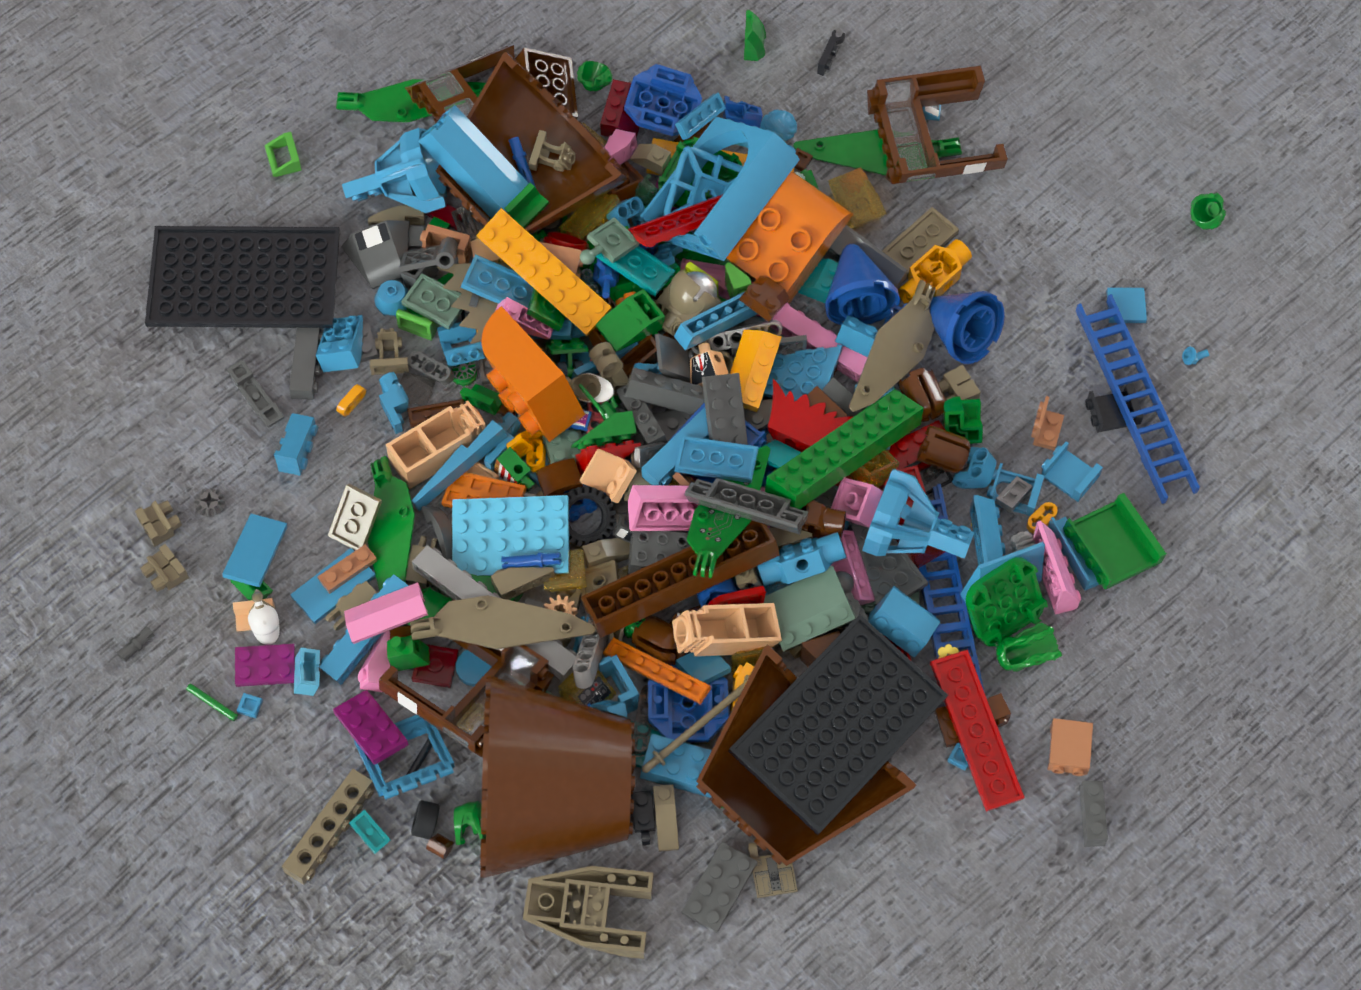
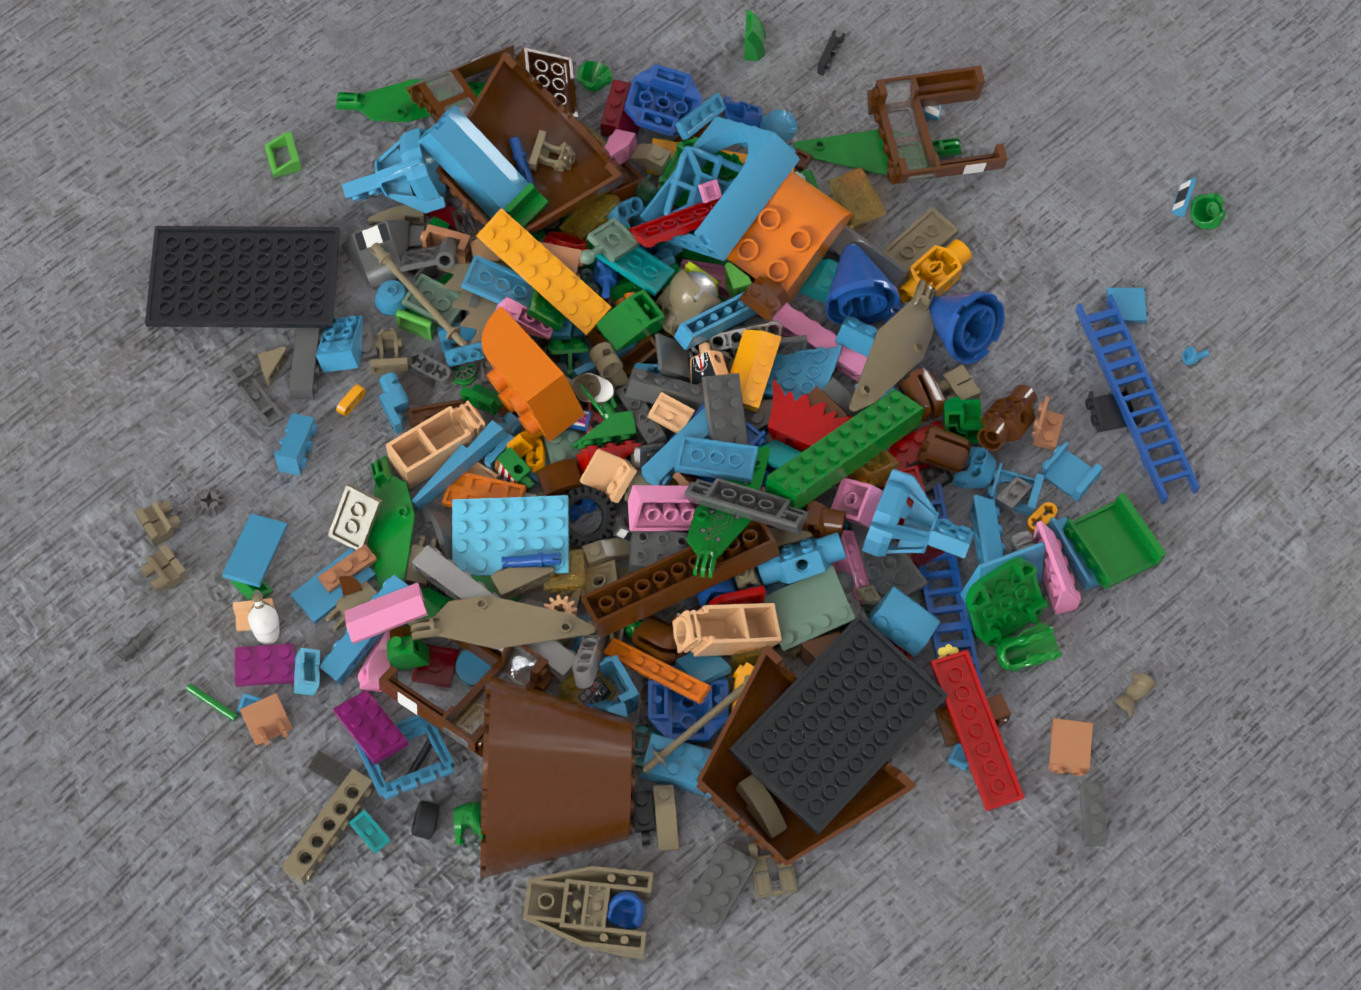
(266, 719): none -> nougat plate
(272, 363): none -> dark tan slope
(329, 768): none -> clear smoke tile
(349, 585): none -> reddish brown tile
(385, 259): none -> dark tan bar
(440, 845): reddish brown brick -> none
(626, 911): none -> blue piece
(670, 413): none -> light nougat plate
(710, 191): none -> bright pink plate
(761, 806): none -> dark tan slope
(868, 594): none -> dark tan tile
(1007, 418): none -> reddish brown brick
(1137, 689): none -> dark tan animal
(1183, 197): none -> slope

